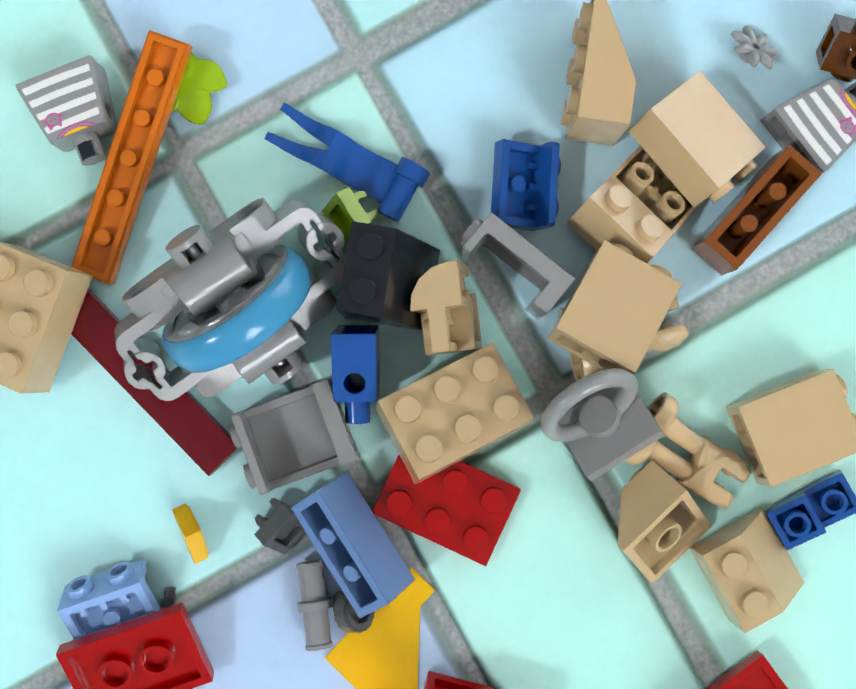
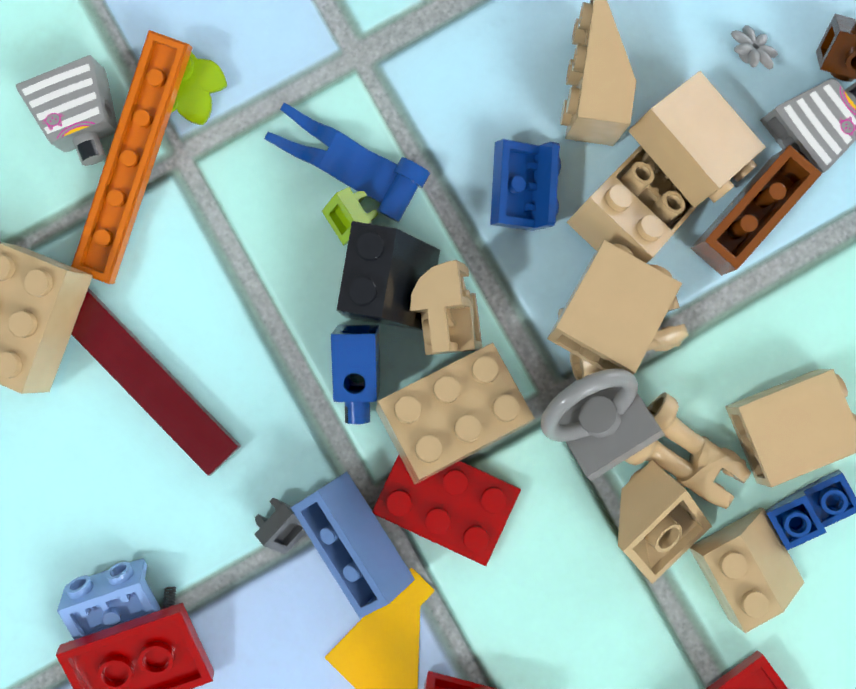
(191, 533): yellow tile -> none
(231, 302): light grey piece -> none
(293, 437): light grey panel -> none
(314, 605): light grey pin -> none
(347, 617): dark grey tile -> none
(521, 257): light grey panel -> none

